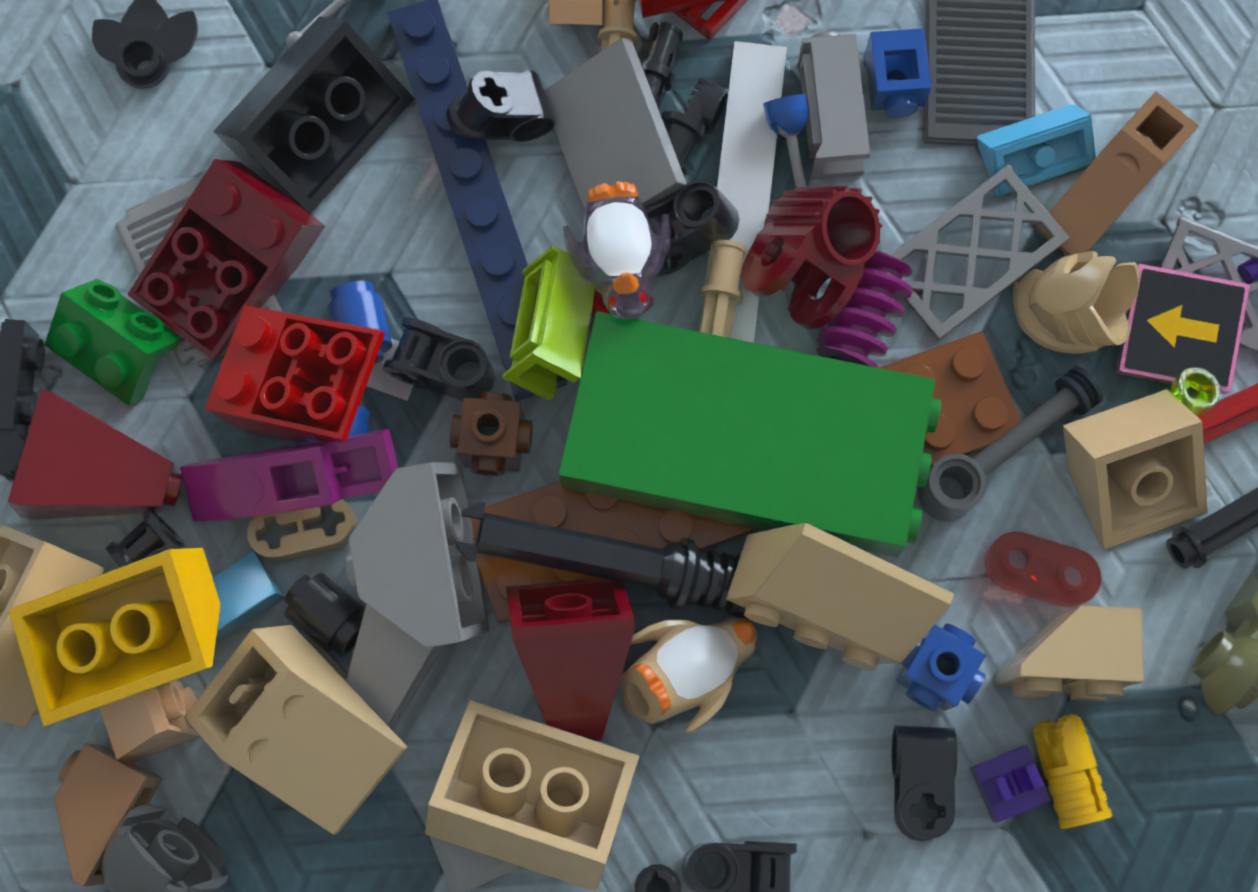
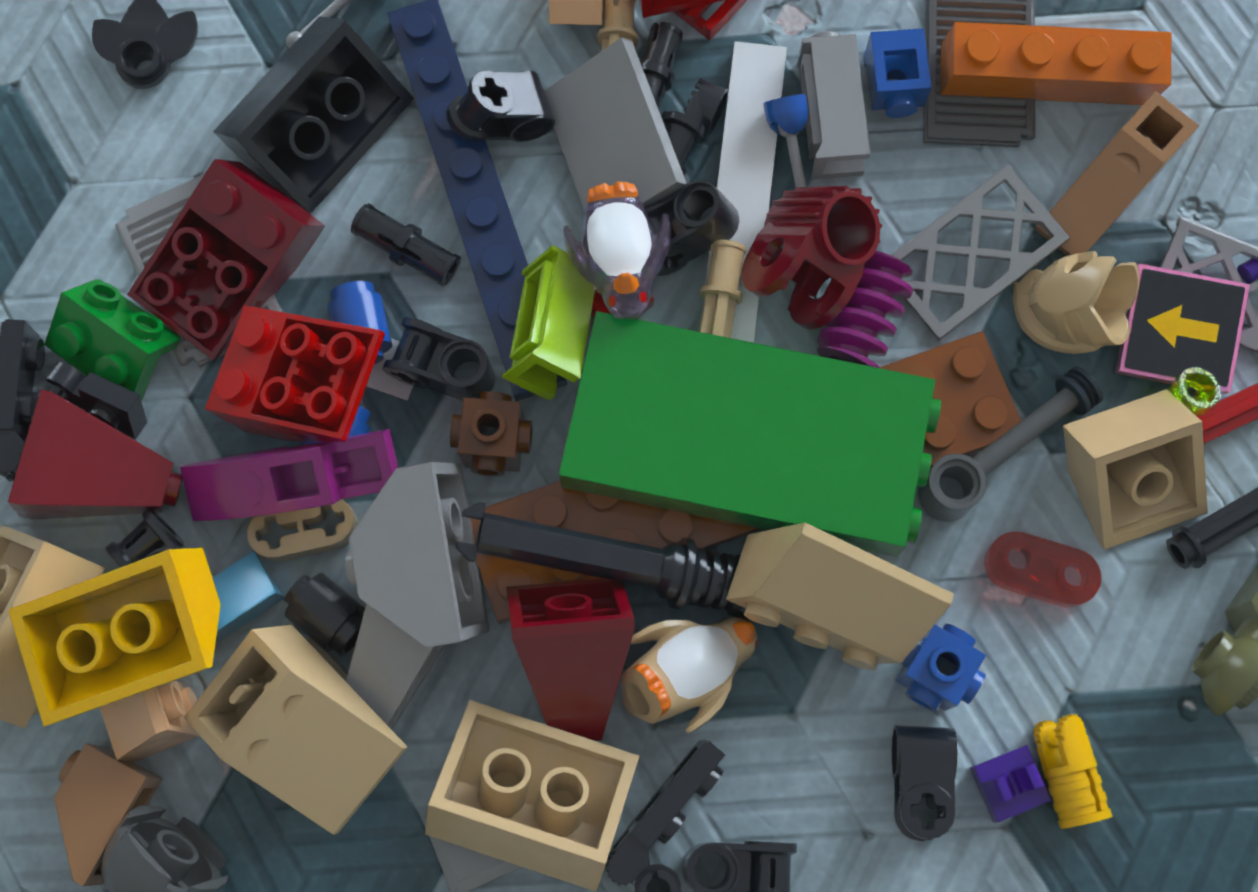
(100, 398): none -> black plate
(405, 244): none -> black pin
(662, 813): none -> black hinge
(1040, 146): medium azure slope -> none
(1055, 63): none -> orange brick
(1082, 651): tan slope -> none

